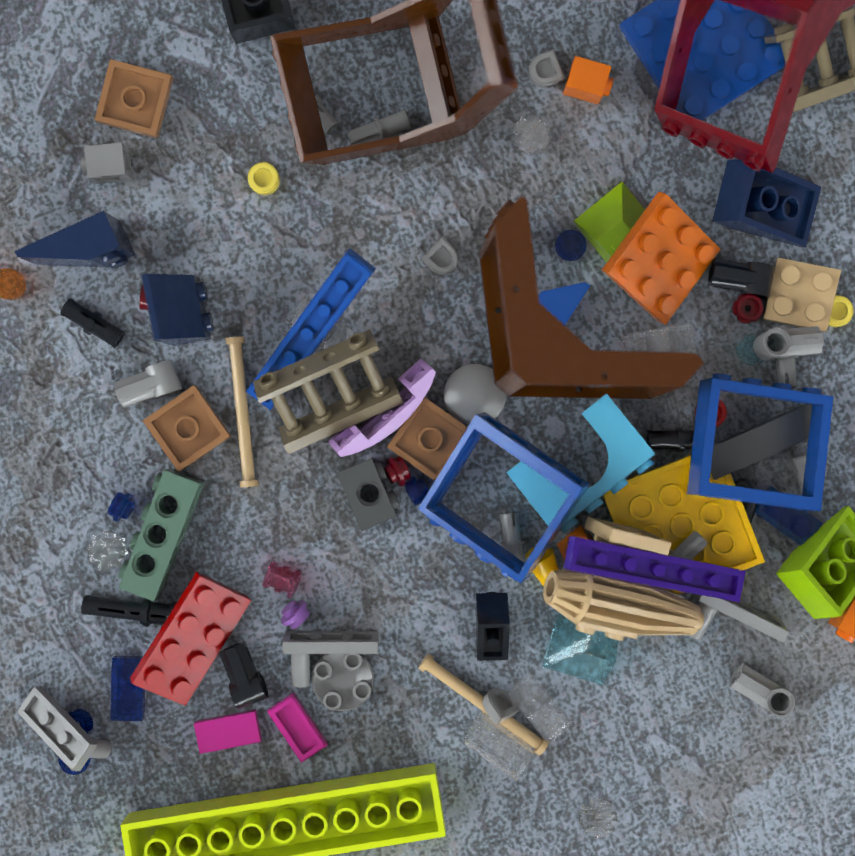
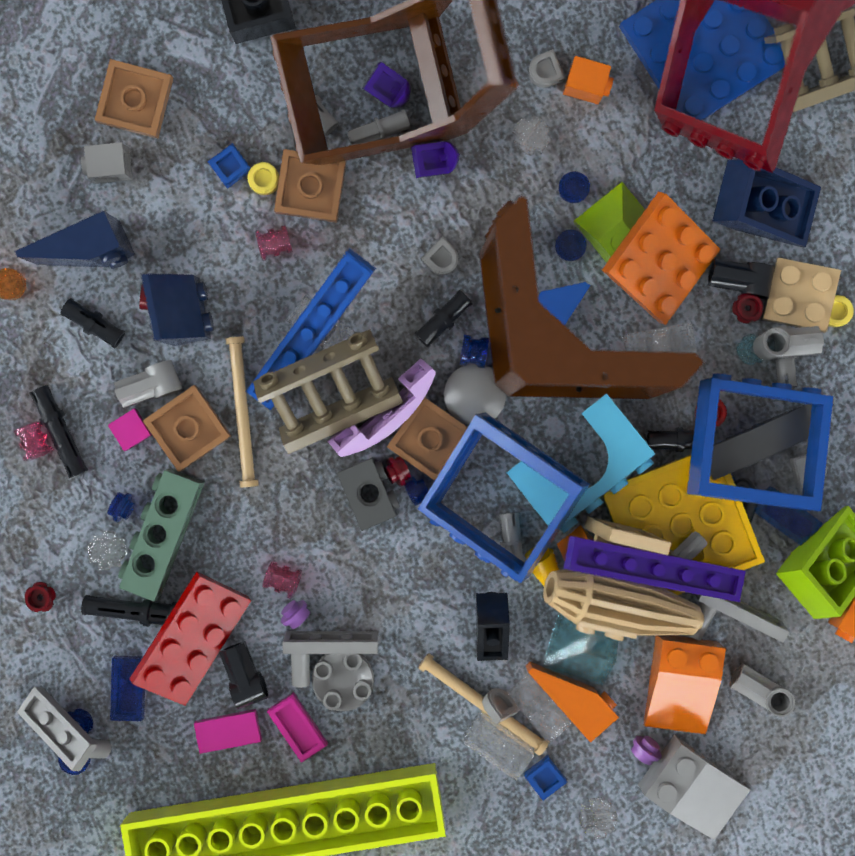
(32, 600): none -> dark red plate
(33, 441): none -> clear pink bush
(56, 426): none -> black pin
(129, 429): none -> dark pink tile
(229, 165): none -> blue tile
(273, 242): none -> clear pink bush
(309, 189): none -> medium nougat plate
(388, 86): none -> dark purple plate
(434, 159): none -> dark purple plate
(443, 318): none -> black pin
(474, 351): none -> clear blue wheel
(545, 777): none -> blue tile
(574, 187): none -> clear blue plate
(580, 702): none -> orange slope
(646, 749): none -> medium lavender plate
(683, 683): none -> orange slope
(693, 788): none -> light grey slope

